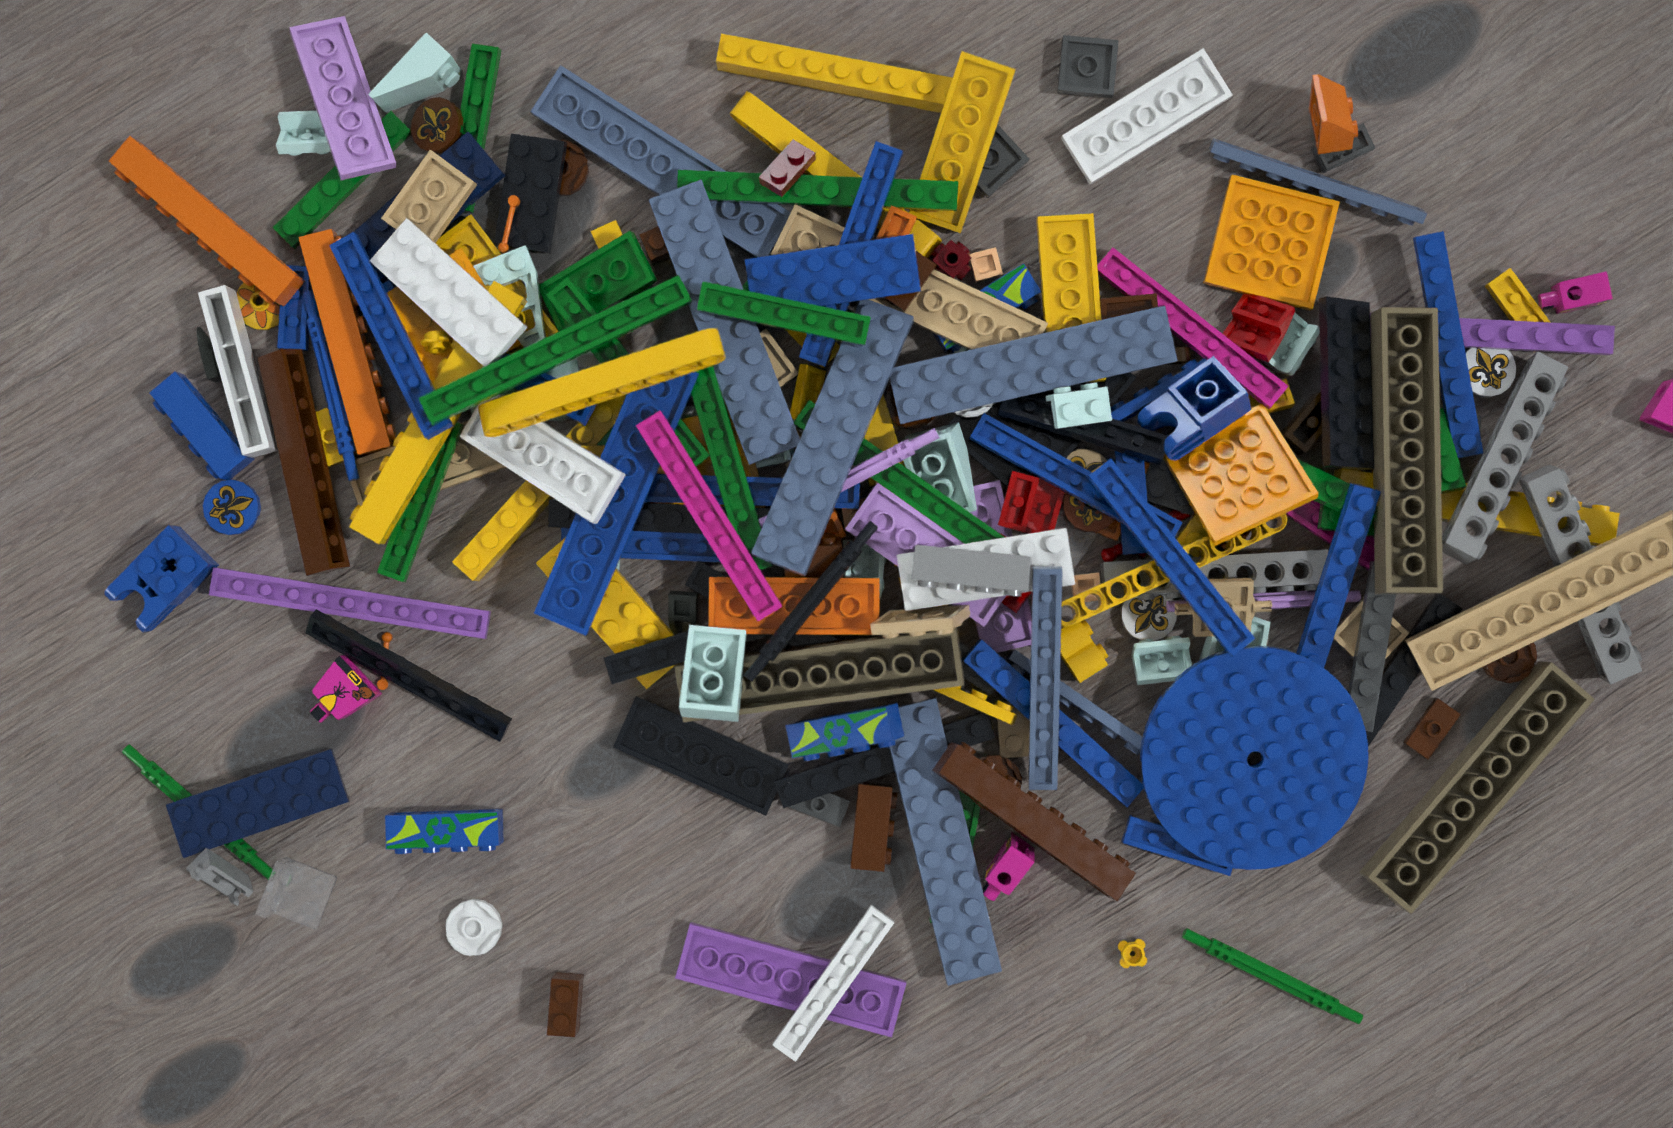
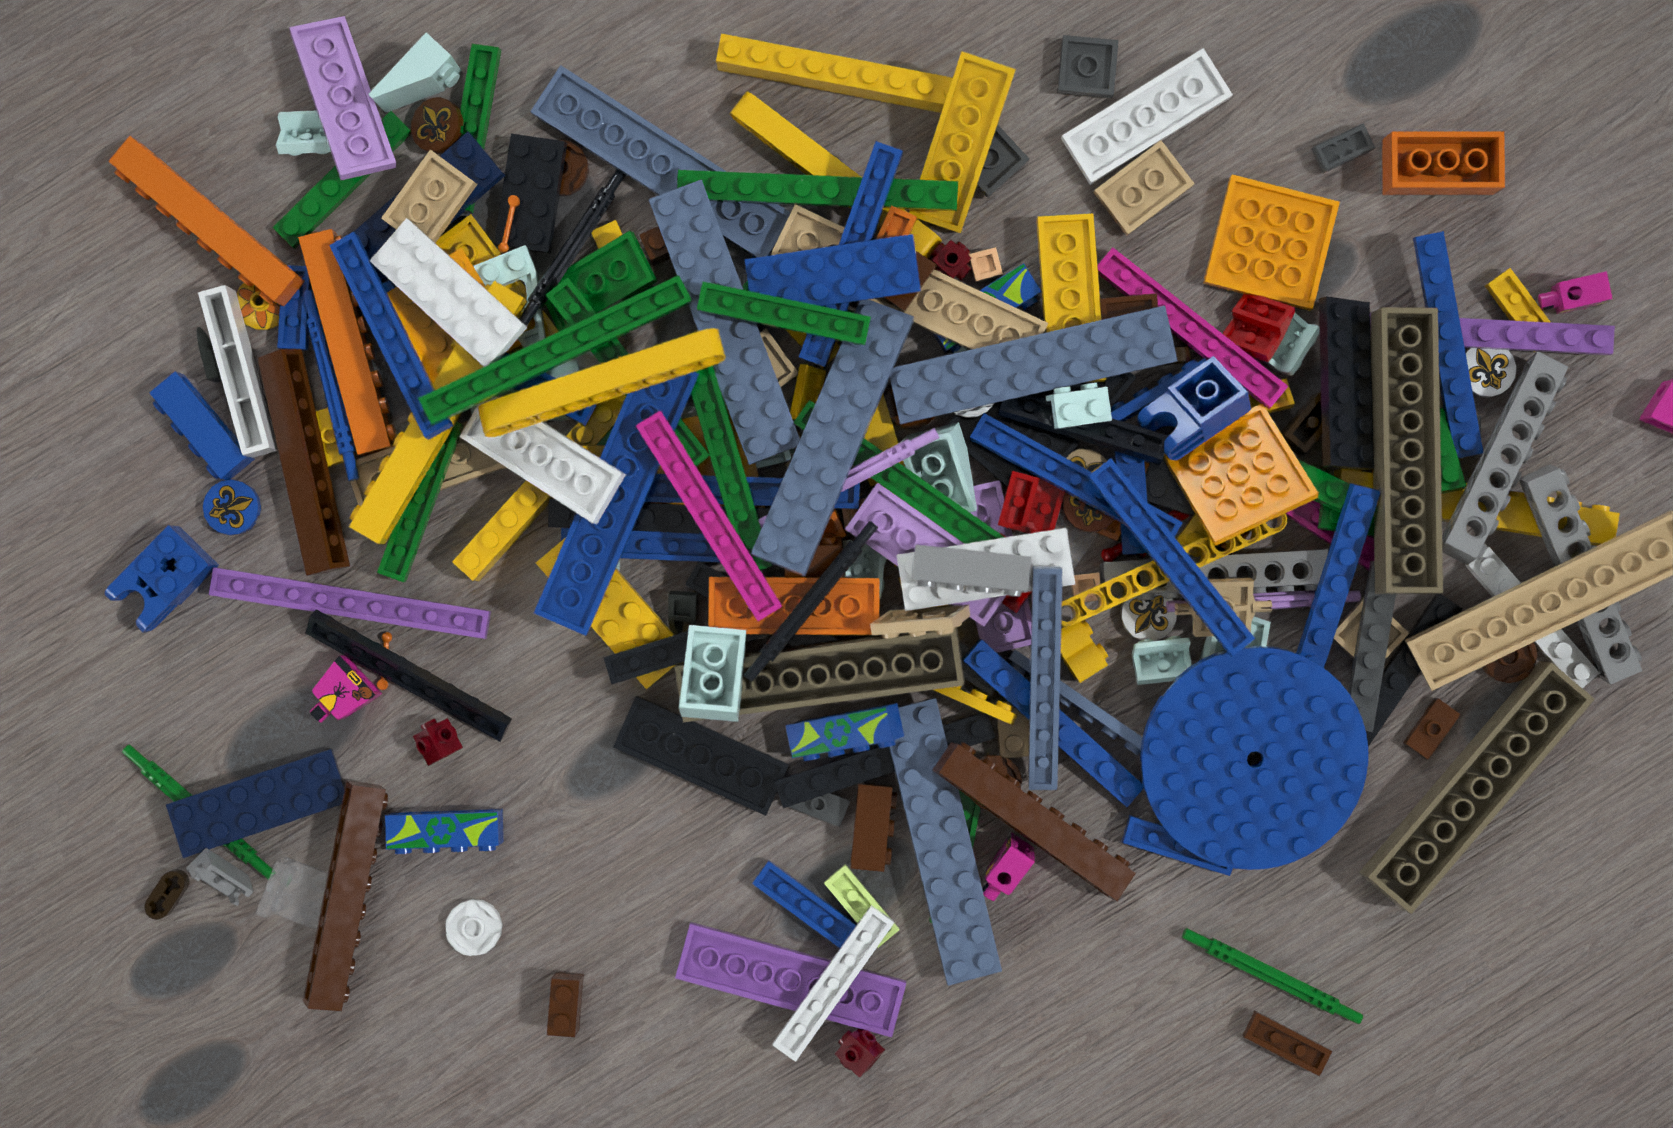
(161, 891): none -> dark brown beam
(344, 896): none -> reddish brown brick
(436, 342): yellow plate -> none
(437, 740): none -> dark red brick
(572, 246): none -> black axle
(787, 168): plate -> none
(804, 903): none -> blue plate
(855, 896): none -> yellowish green plate
(859, 1051): none -> dark red brick
(1138, 959): yellow plate -> none
(1143, 188): none -> tan plate
(1287, 1043): none -> reddish brown plate
(1328, 186): sand blue plate -> none
(1331, 116): orange slope -> none
(1443, 162): none -> orange brick
(1556, 646): none -> white plate

